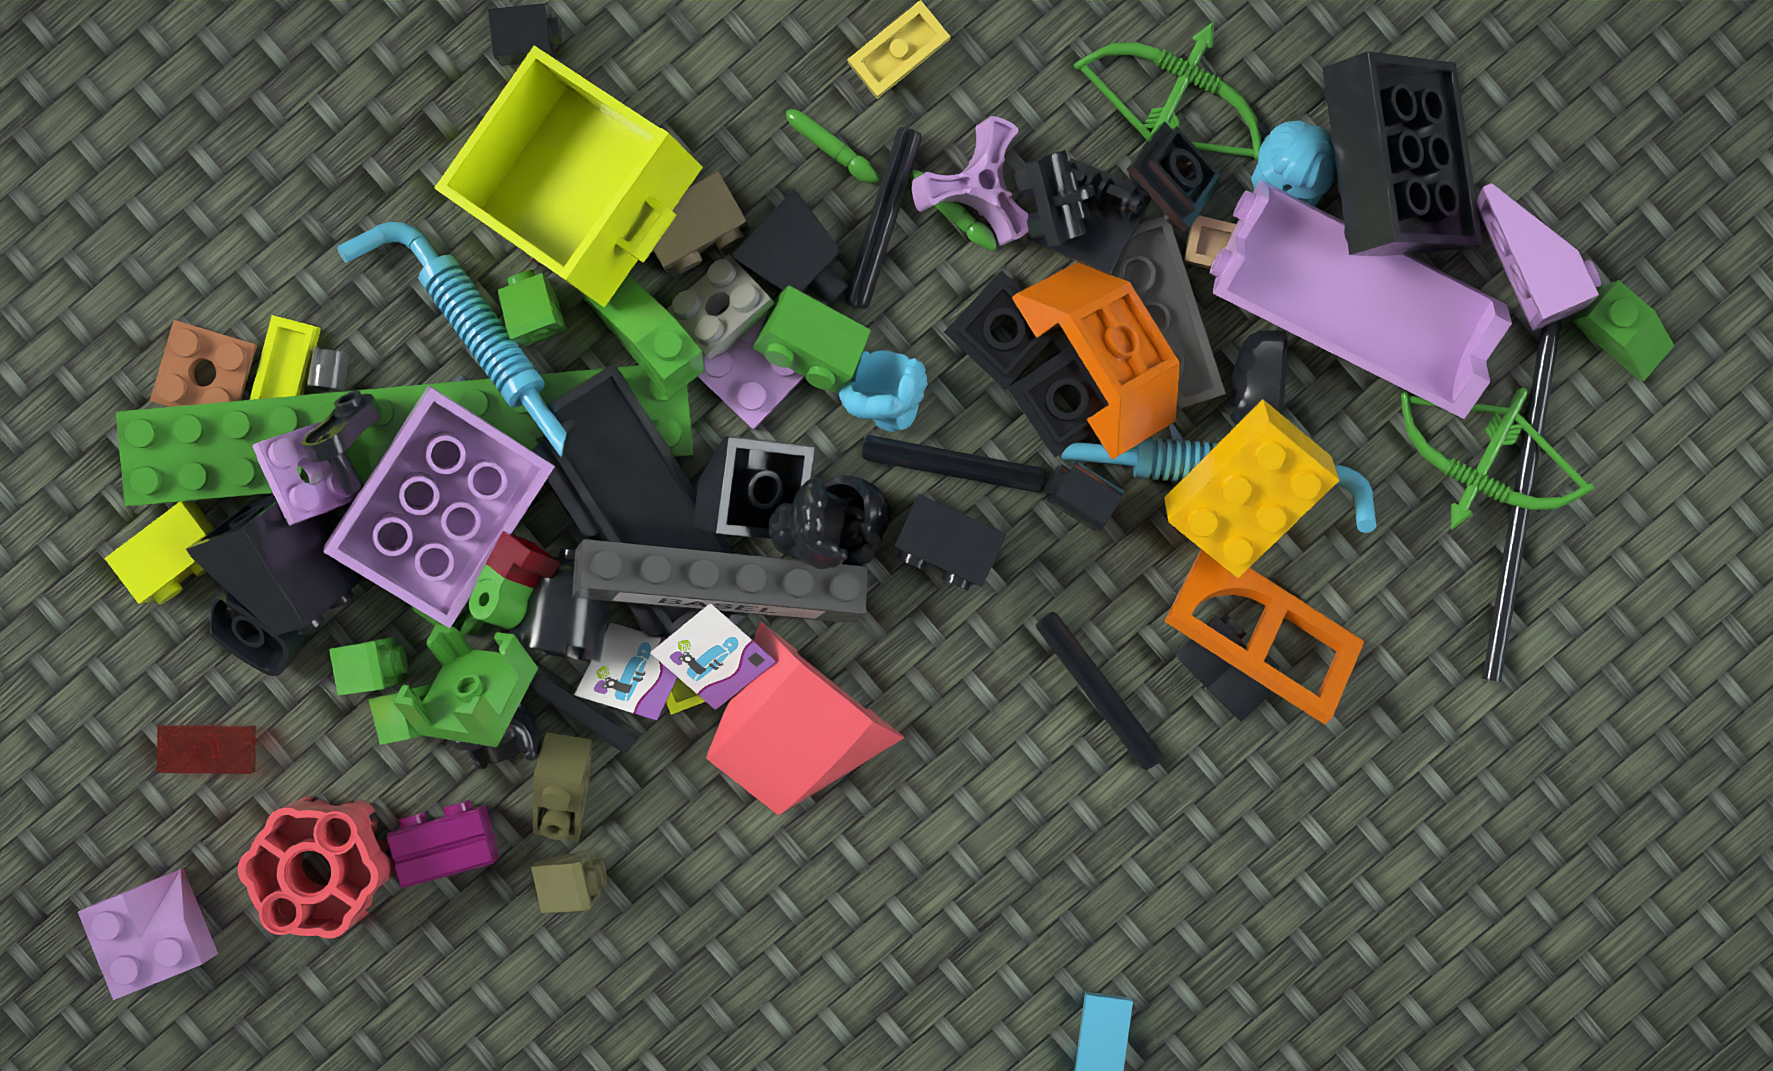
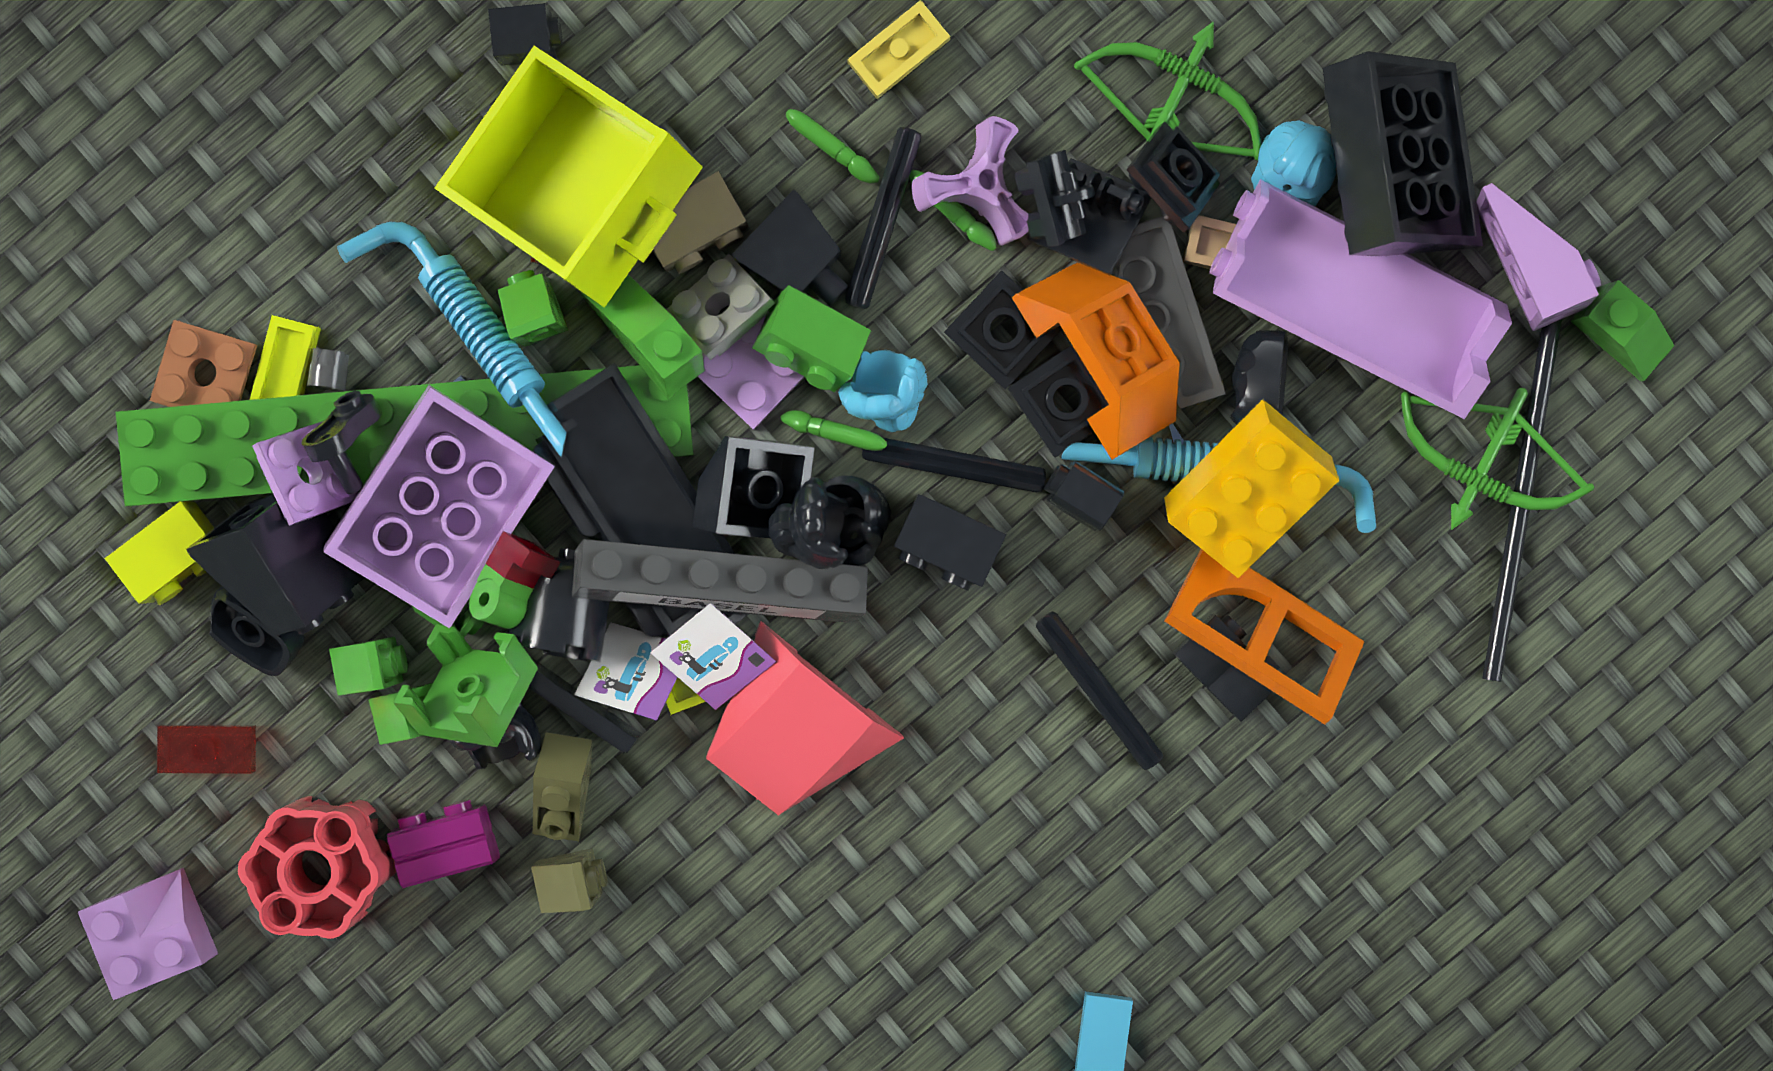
(805, 423): none -> bright green piece

